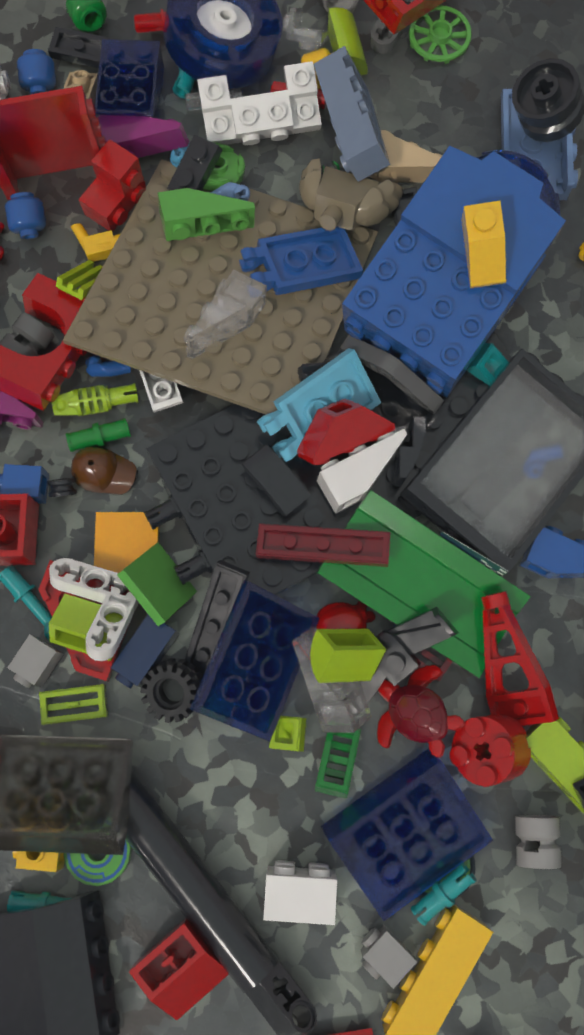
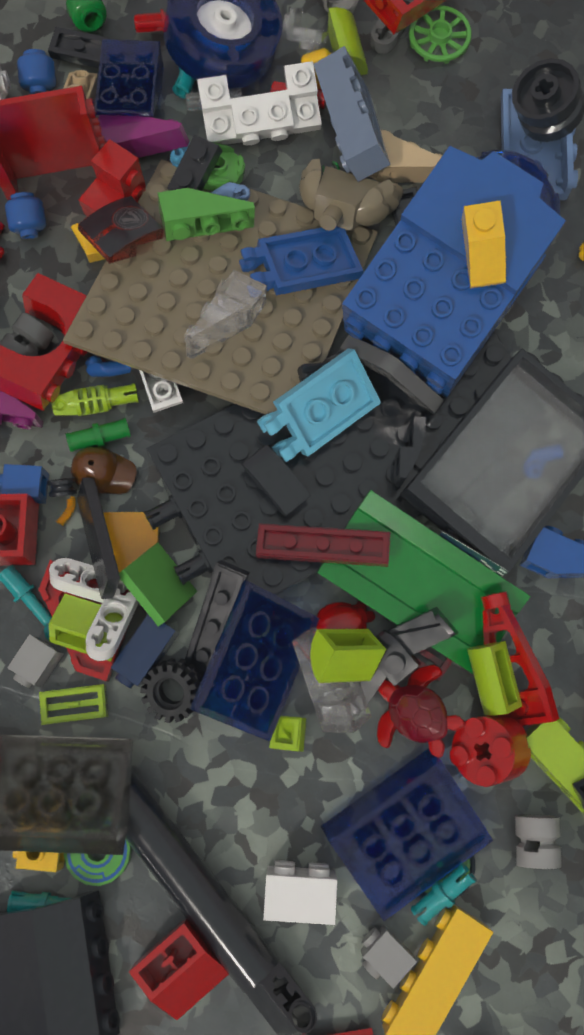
(62, 520): none -> light orange leg
(79, 277): lime tile -> none
(98, 538): none -> black tile
(120, 228): none -> black slope
(332, 788): green slope -> none
(340, 430): red slope -> none
(353, 477): white slope -> none
(487, 363): teal slope -> none
(494, 678): none -> lime brick

